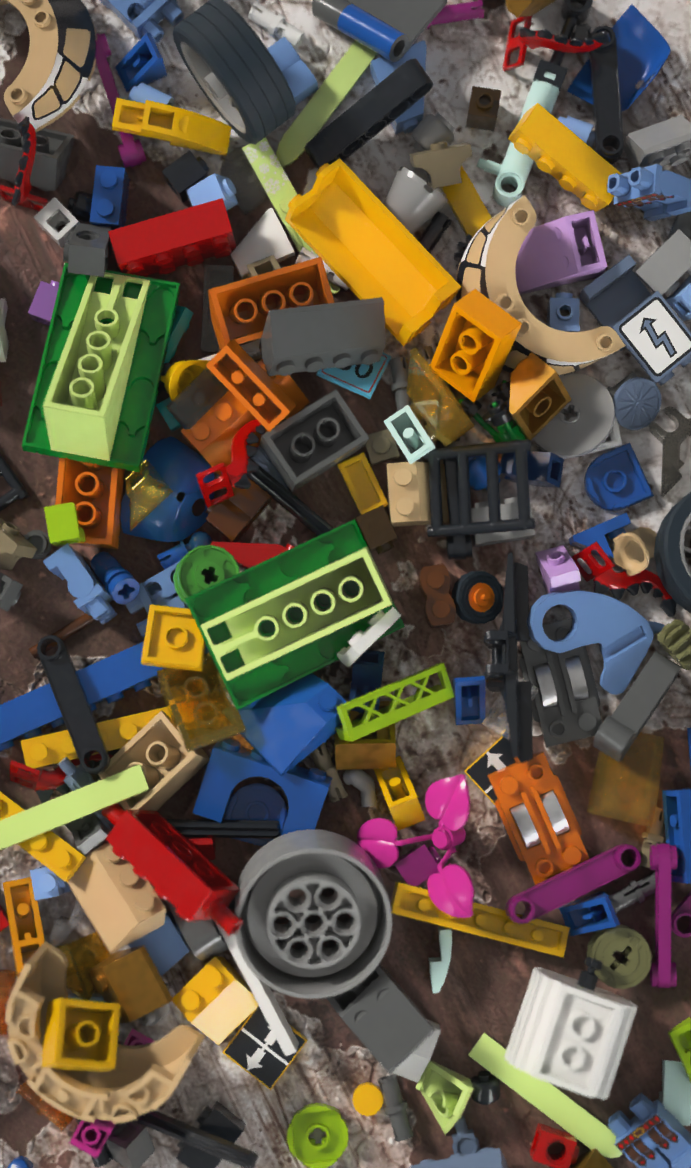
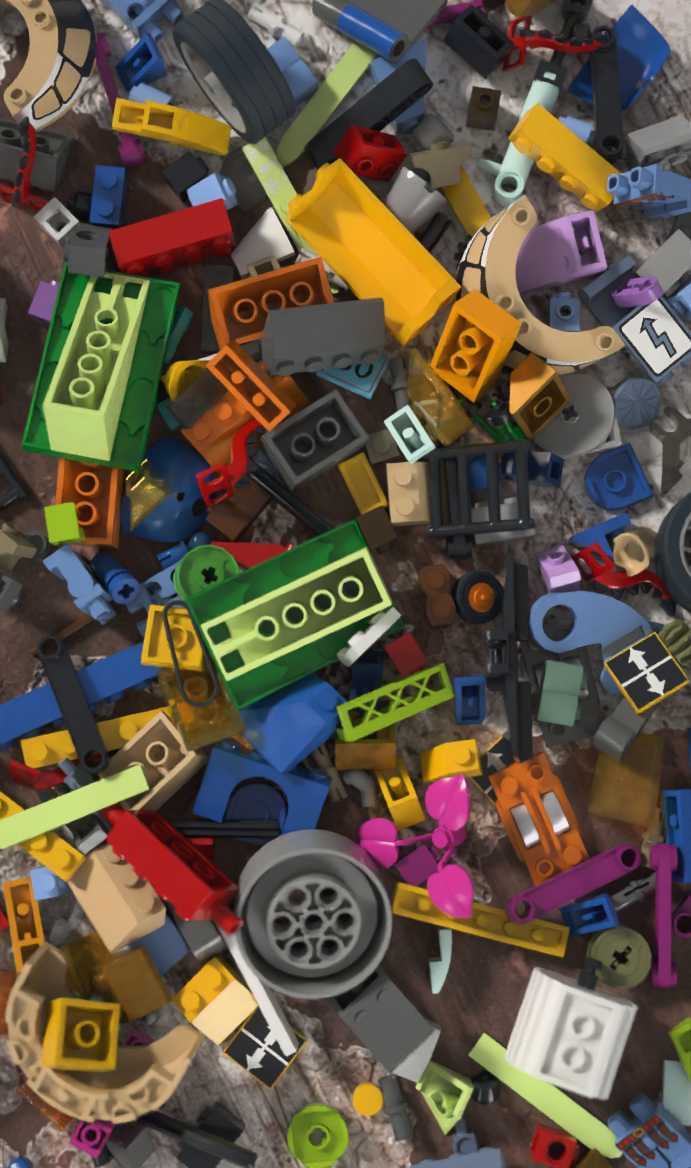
(174, 658): none -> black piece
(370, 153): none -> red brick
(406, 655): none -> red brick
(451, 760): none -> yellow slope
(478, 41): none -> black brick
(559, 692): none -> sand green brick
(637, 292): none -> medium lavender beam
(646, 673): none -> black tile

